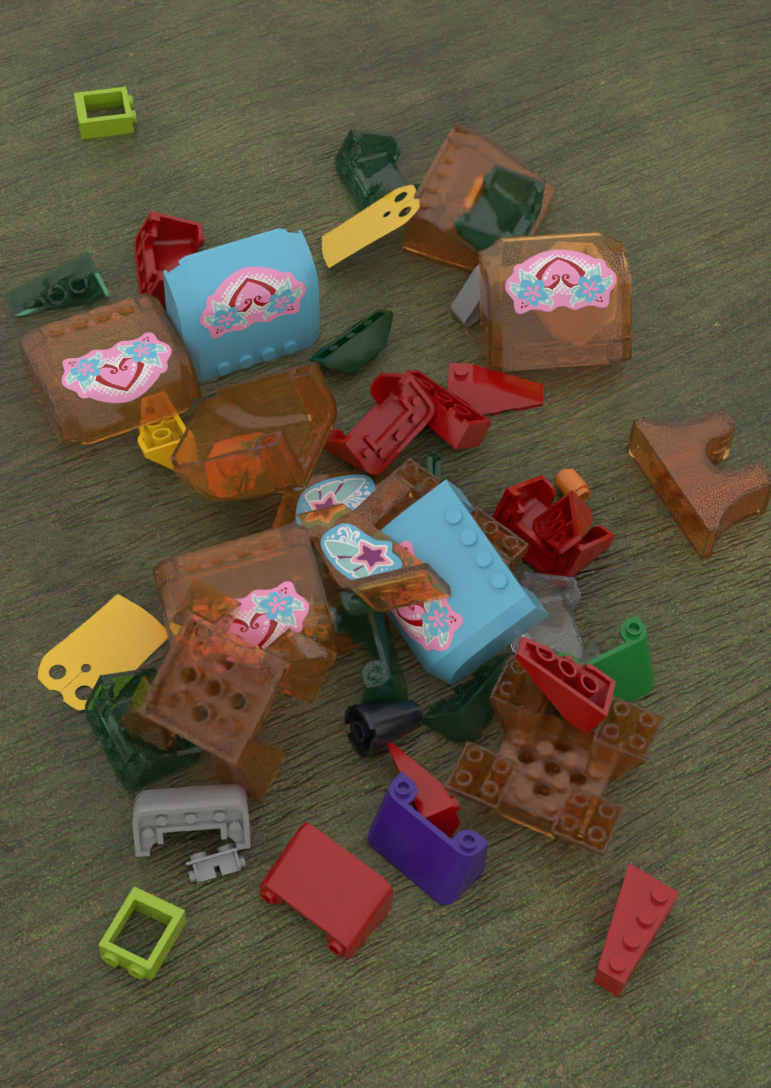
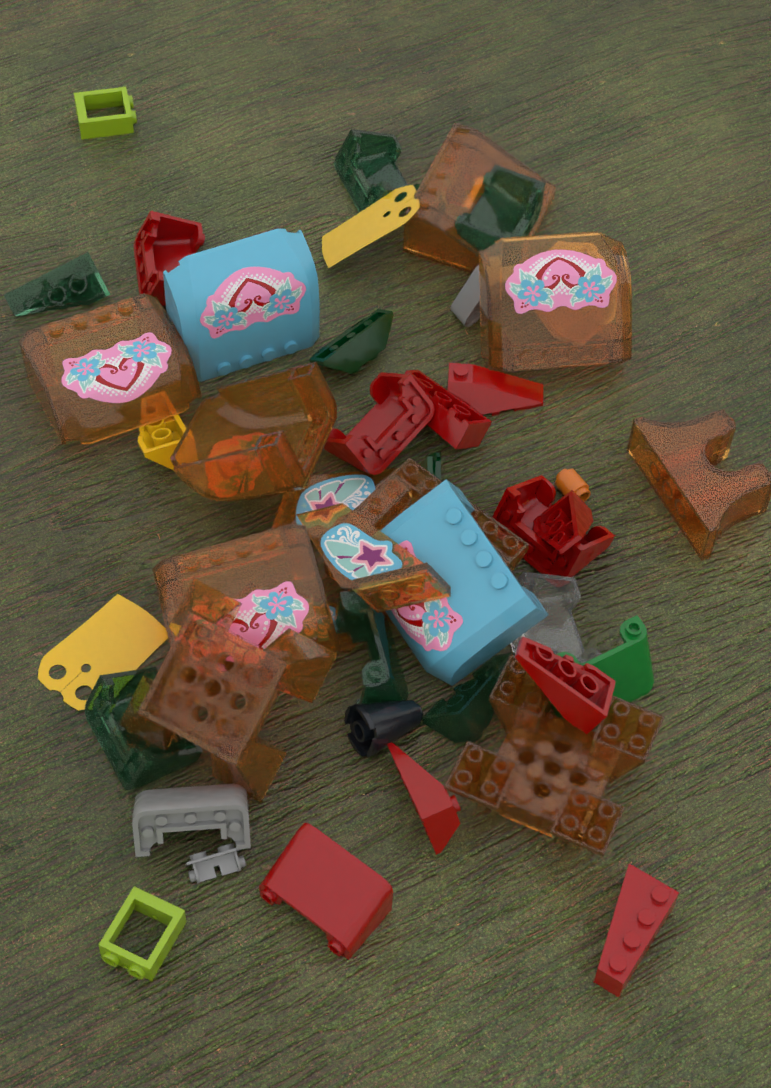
(422, 851): dark purple windscreen -> none

